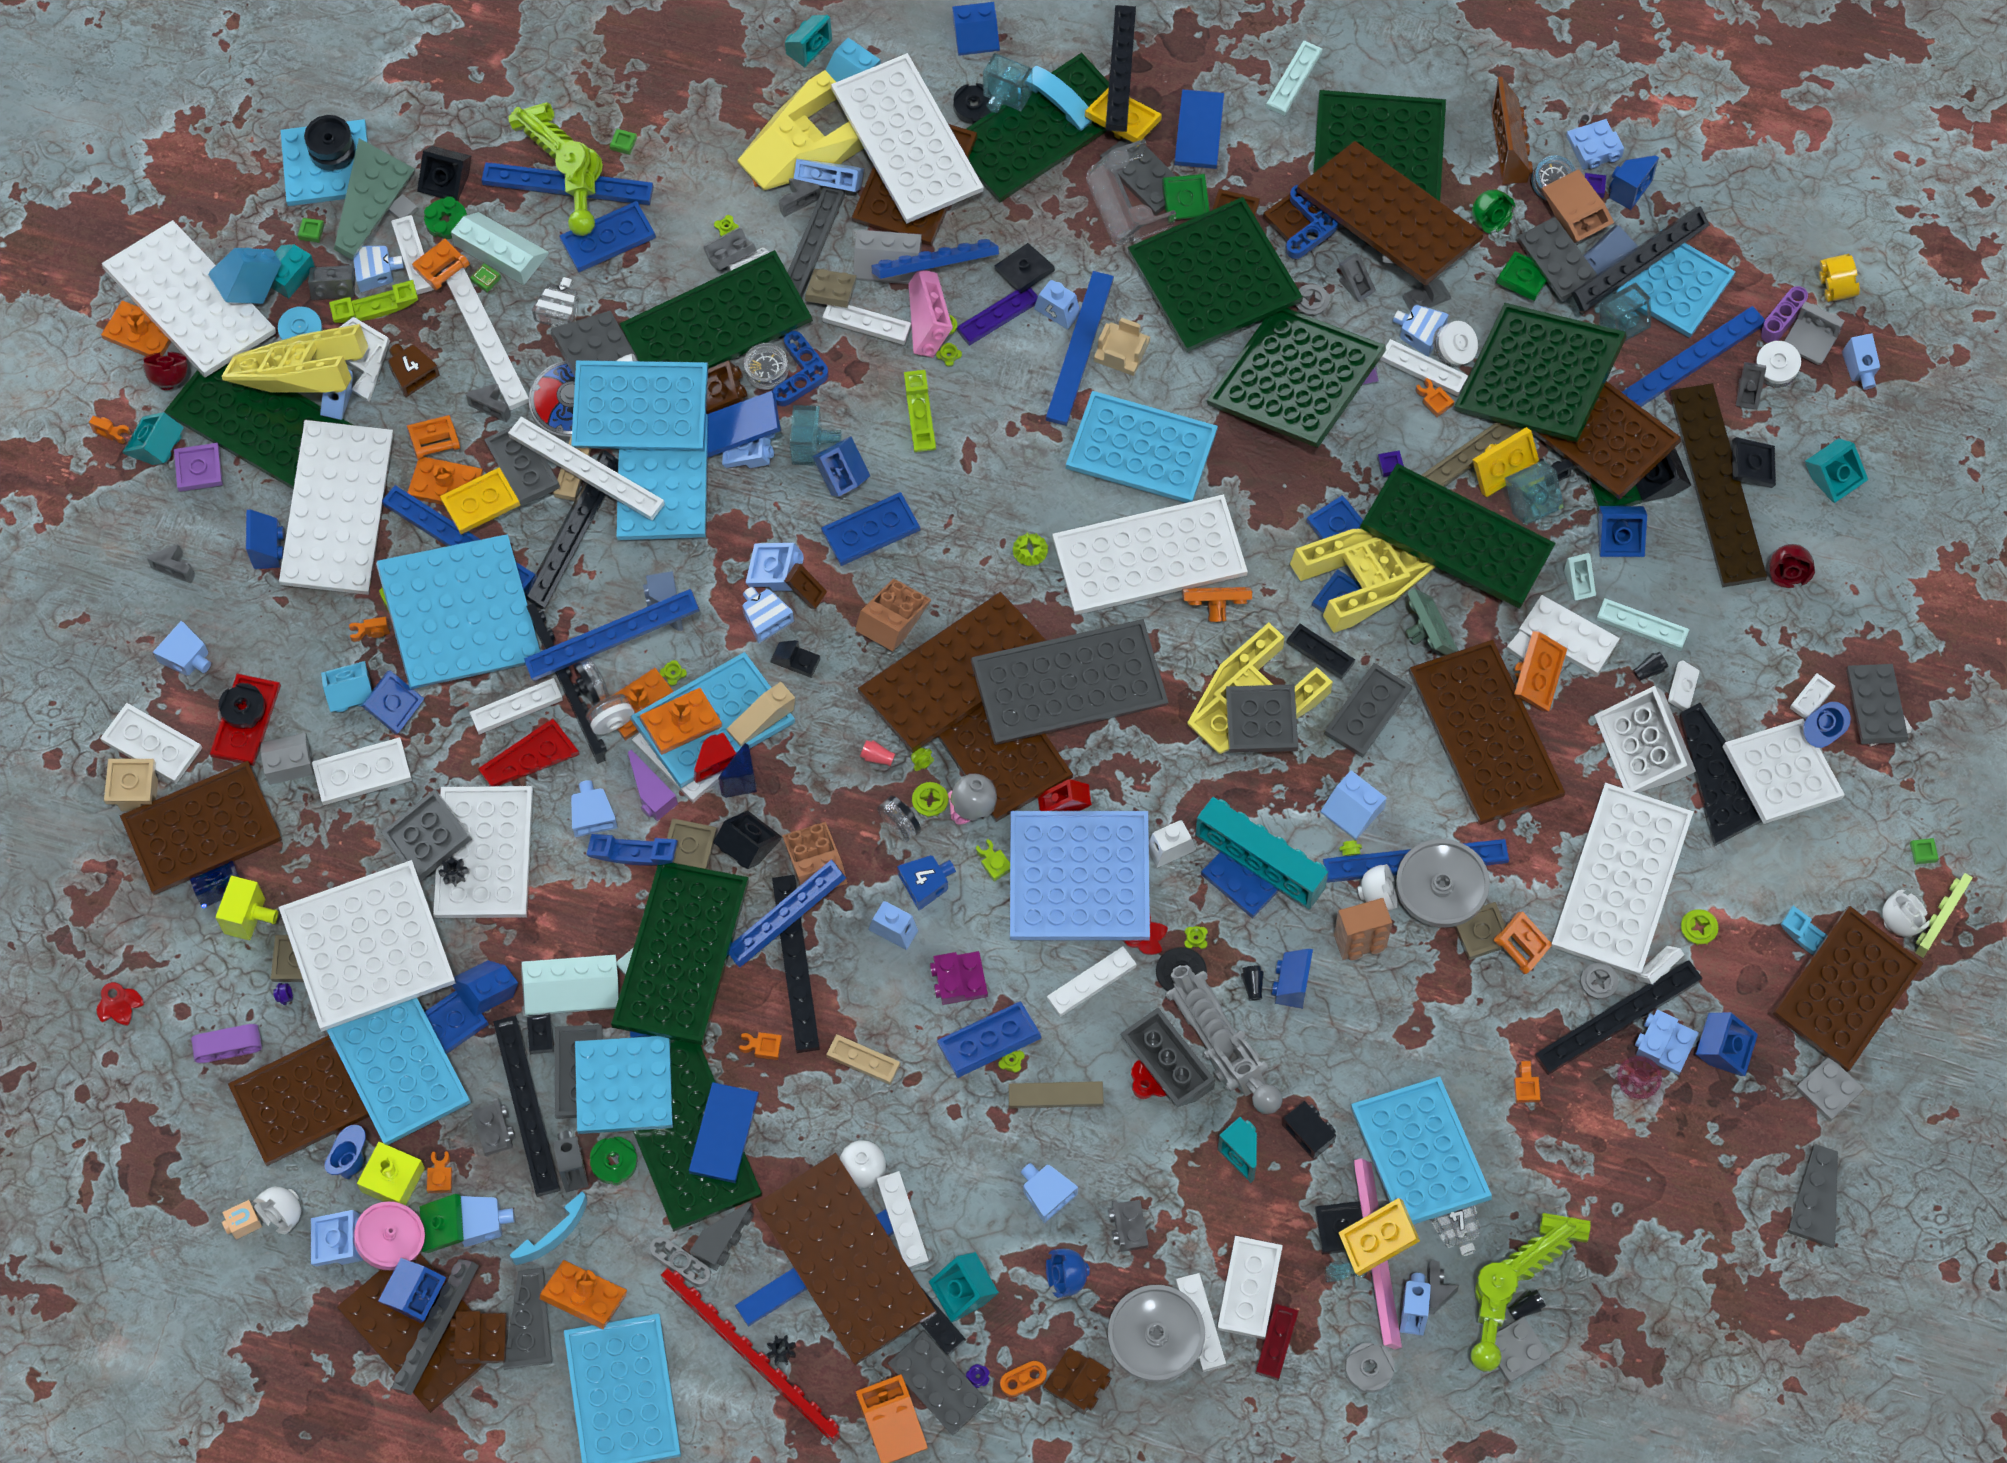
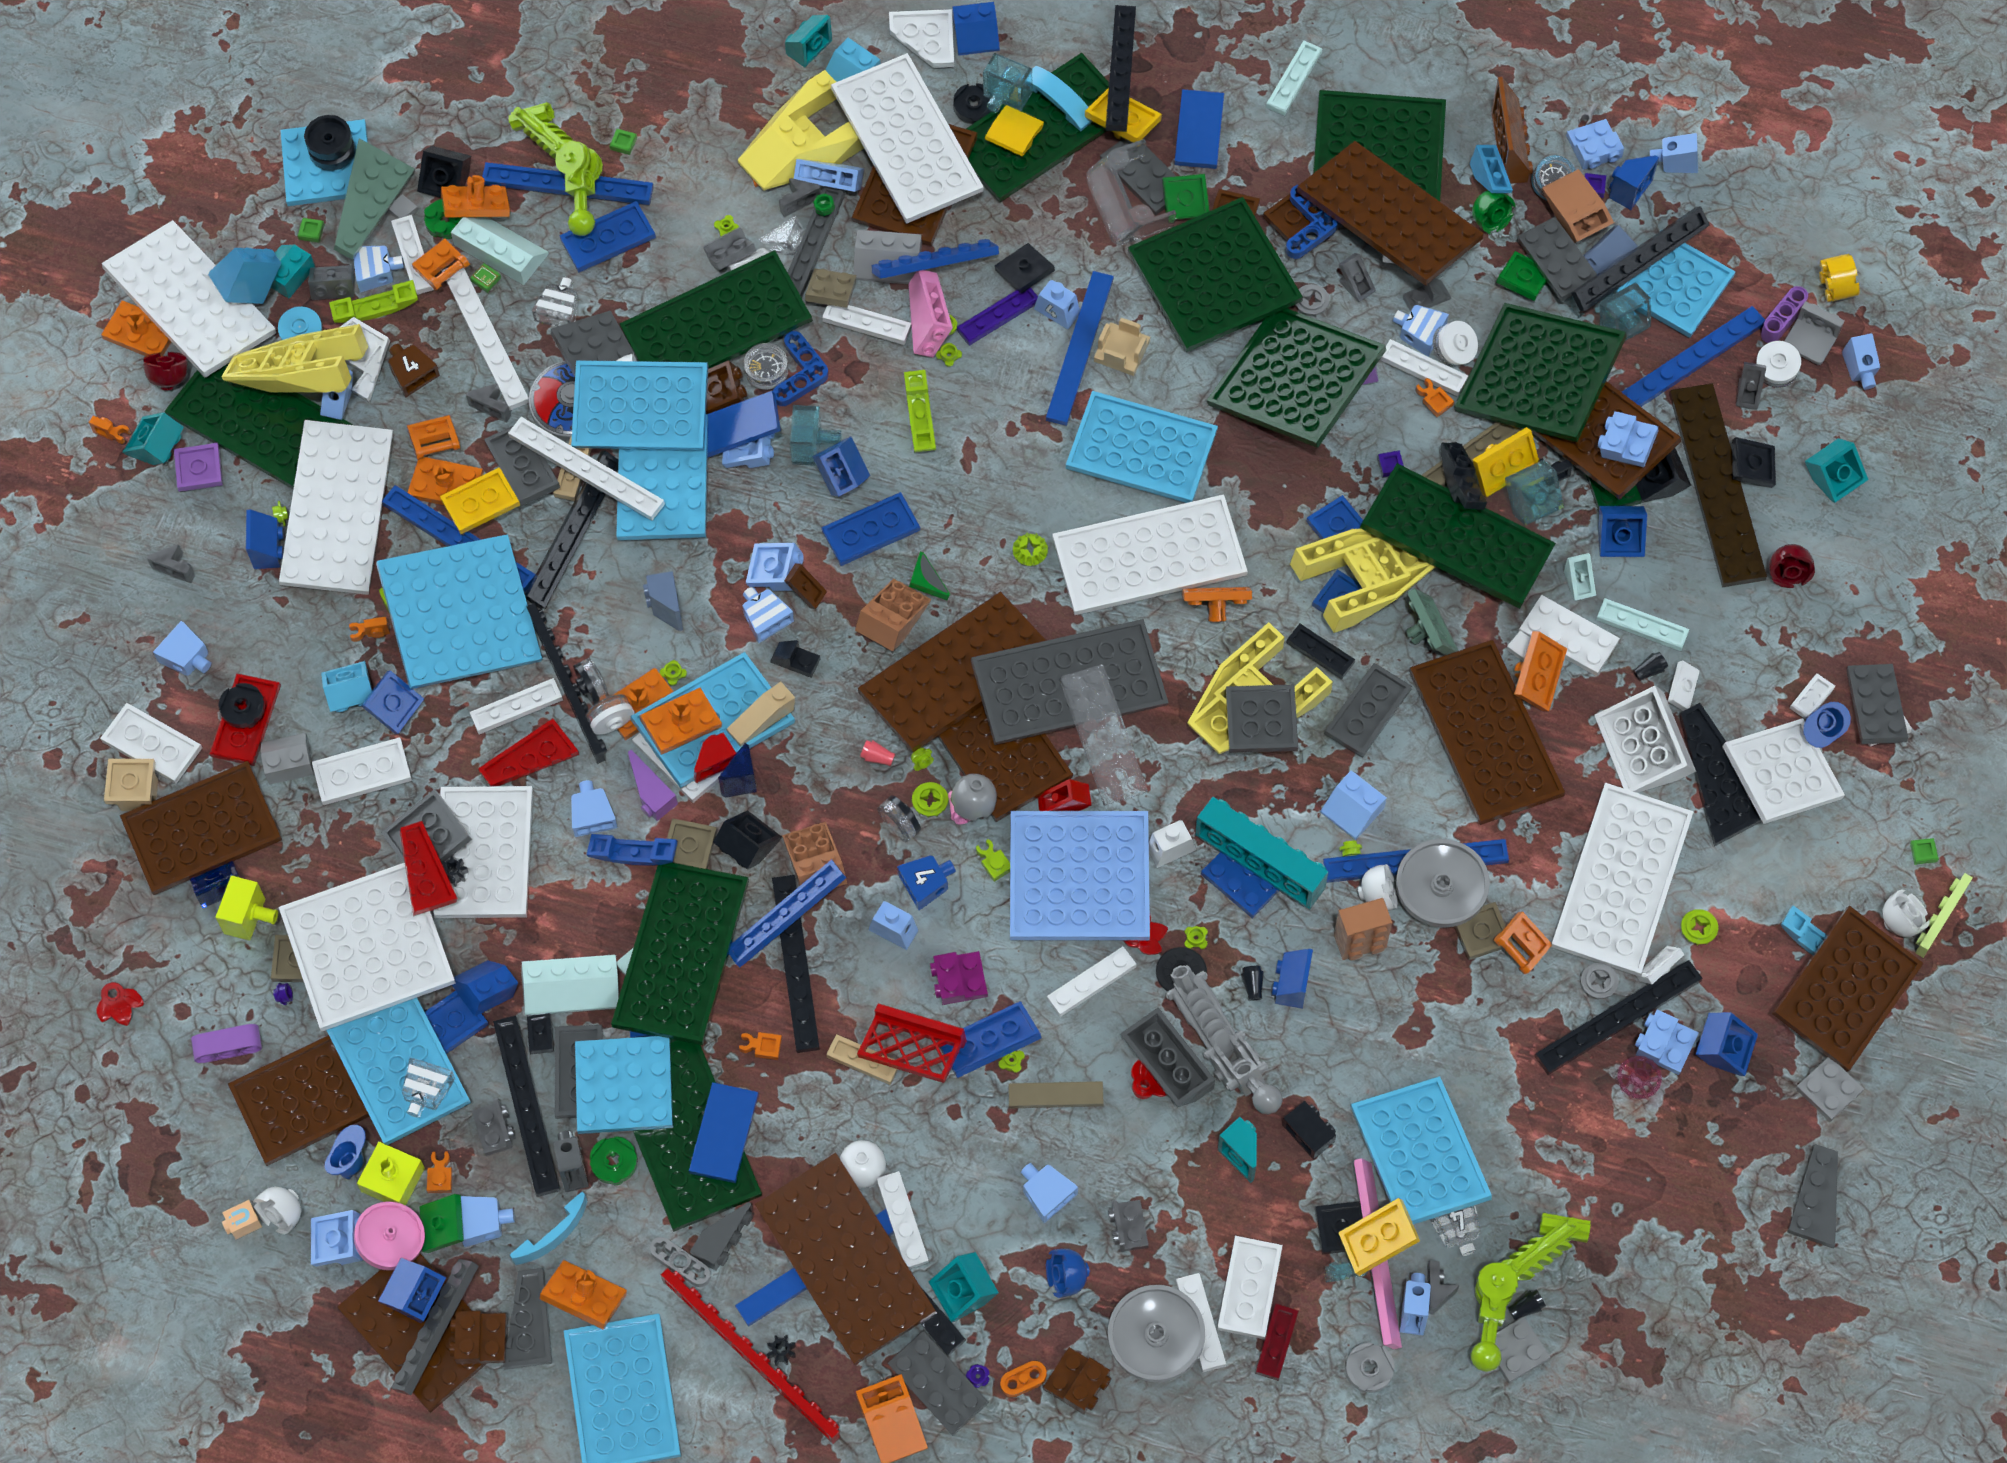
(280, 513): none -> lime plate
(425, 874): none -> red wing
(425, 1086): none -> clear torso
(475, 199): none -> orange plate
(611, 634): blue plate -> none
(784, 238): none -> clear slope
(824, 204): none -> green tile
(922, 1028): none -> red fence
(925, 34): none -> white plate
(926, 579): none -> green tile
(1014, 130): none -> yellow slope
(1103, 735): none -> clear plate
(1459, 476): none -> black slope
(1489, 169): none -> dark azure slope
(1525, 1086): orange plate -> none
(1627, 439): none -> light blue plate
(1678, 154): none -> light blue torso

